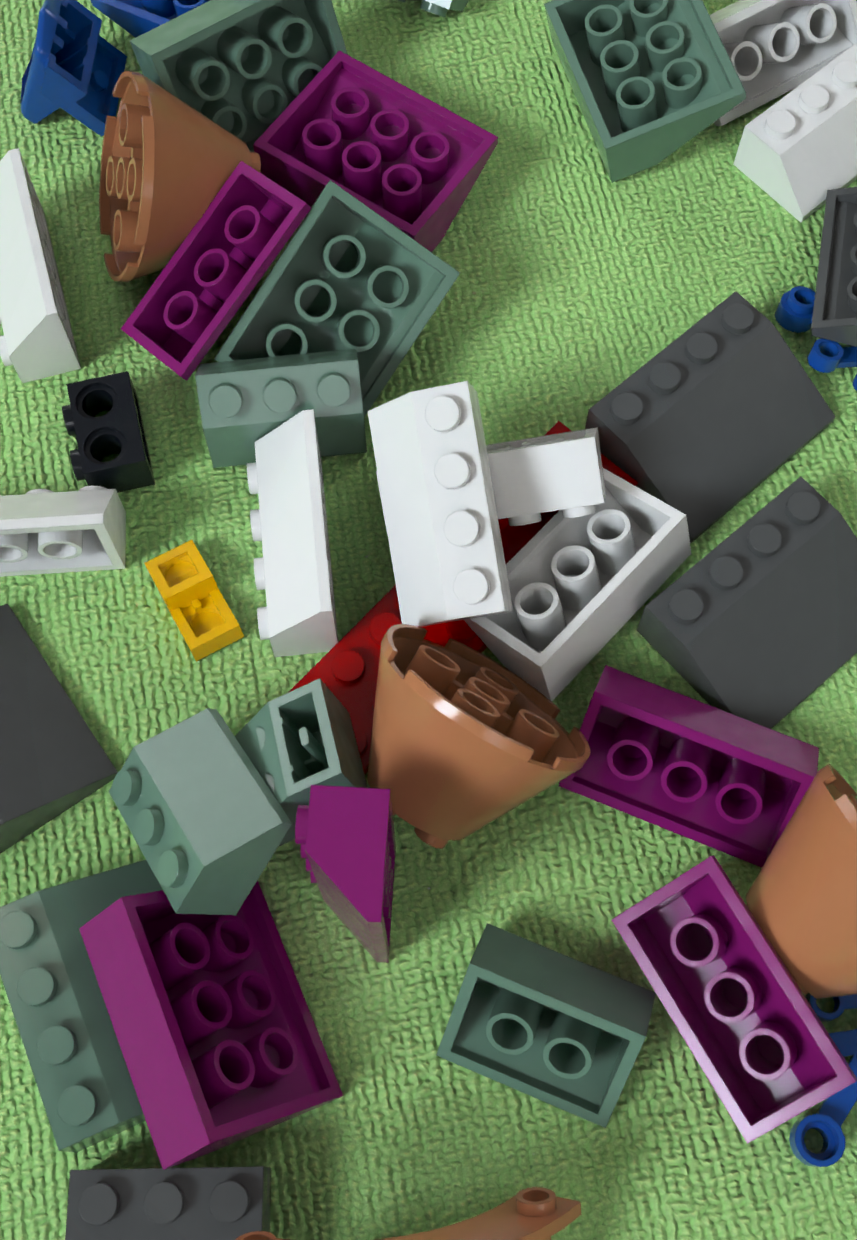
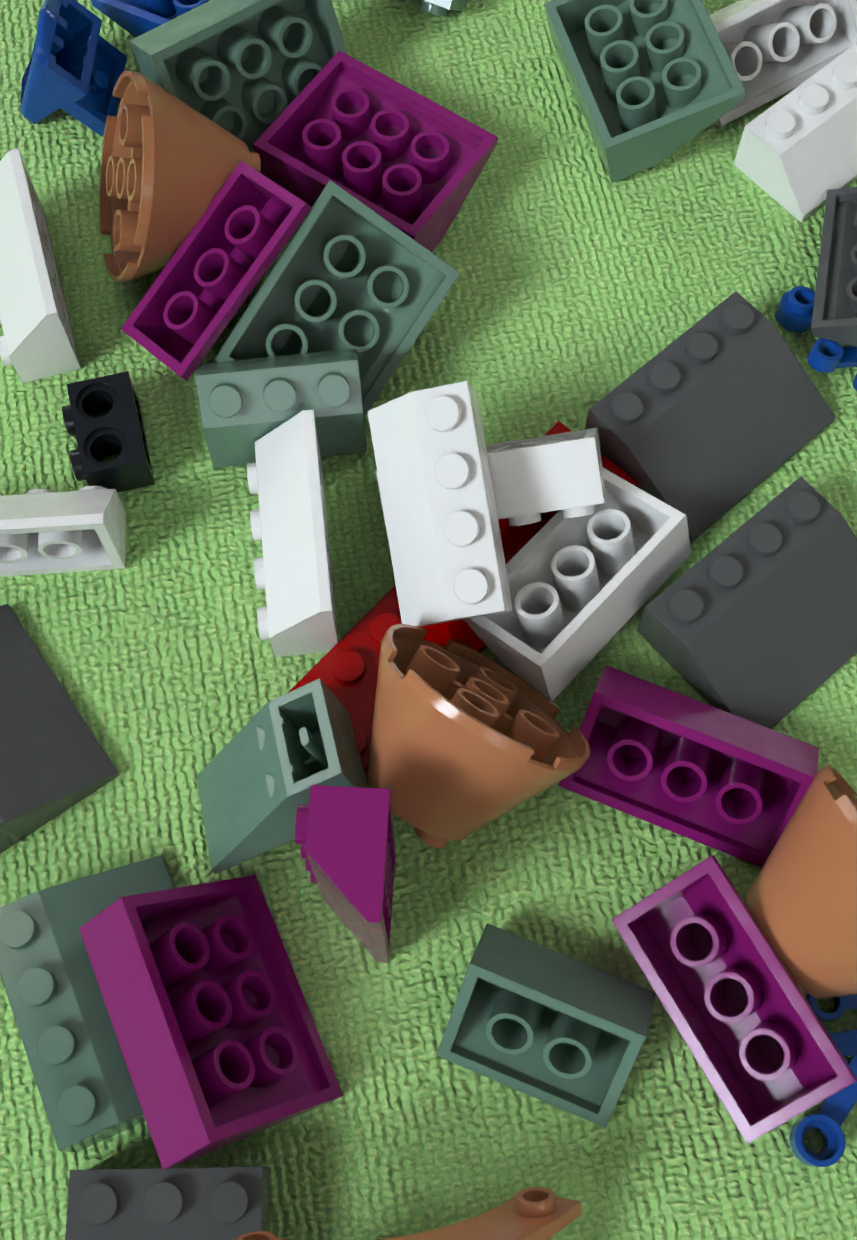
(194, 600): yellow slope -> none
(200, 814): sand green slope -> none

